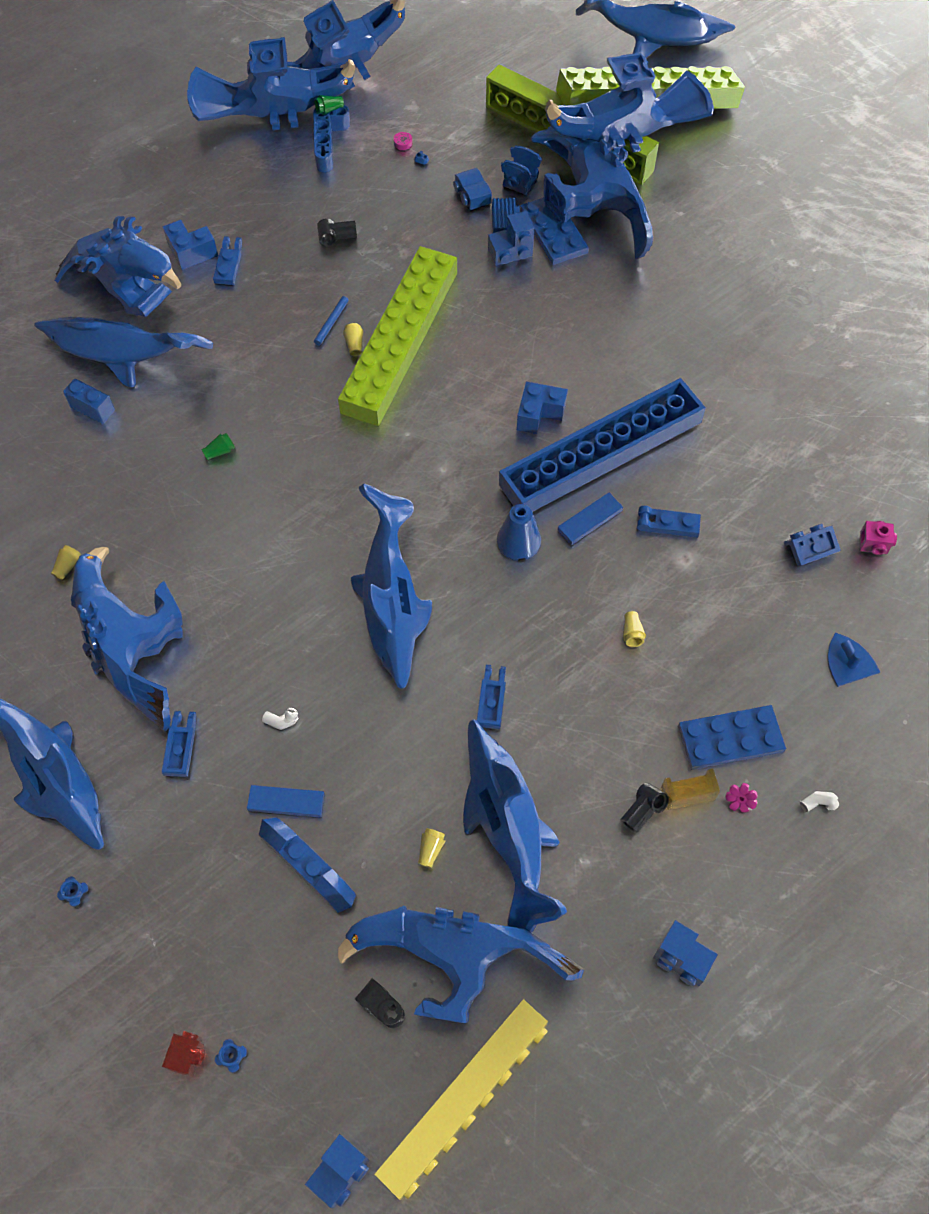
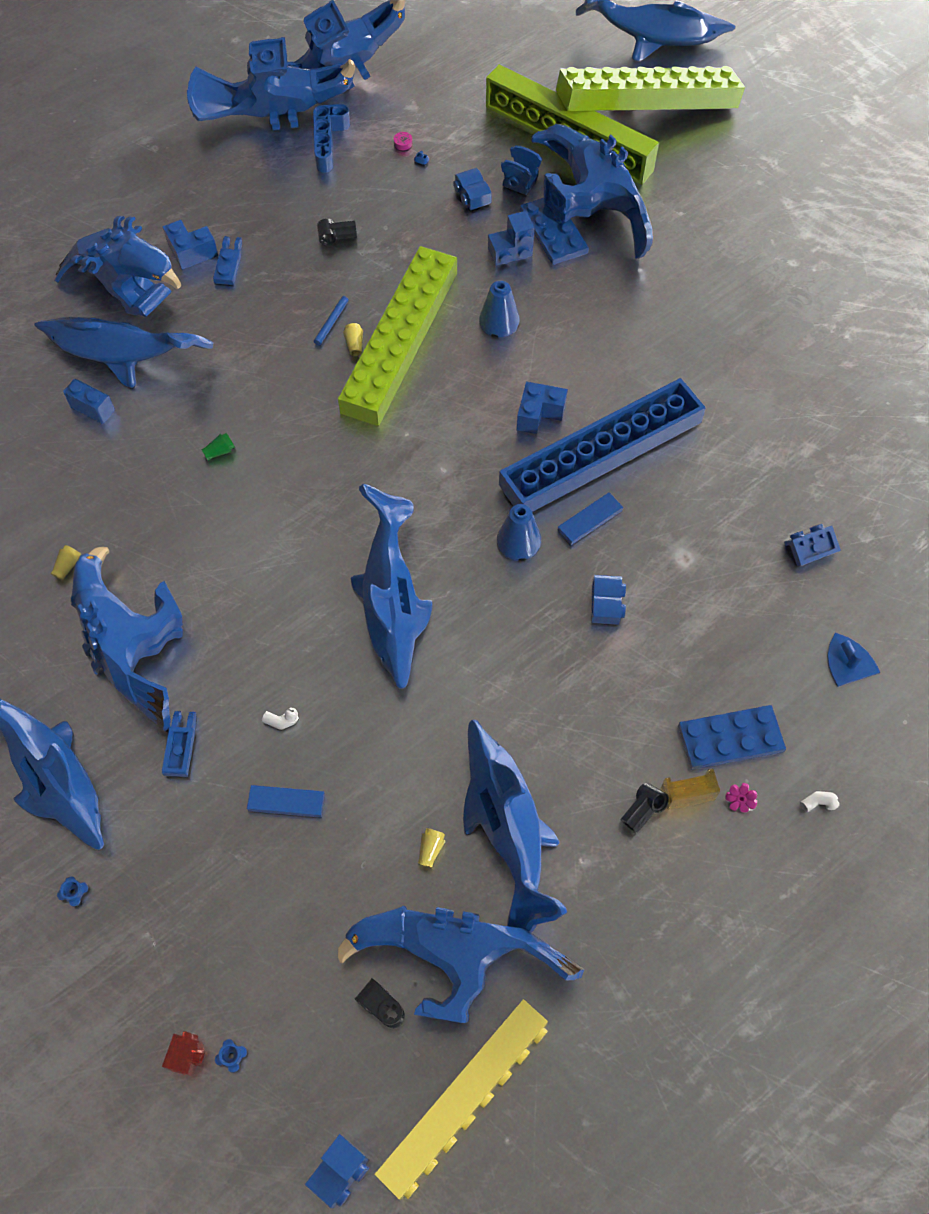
(307, 864): blue brick -> none
(326, 104): green cone -> none
(491, 699): blue hinge -> none
(499, 311): none -> blue cone
(500, 210): blue brick -> none
(607, 599): none -> blue brick
(632, 107): blue animal -> none
(633, 630): light yellow cone -> none
(668, 522): blue plate -> none
(685, 955): blue brick -> none
(877, 537): dark pink brick -> none

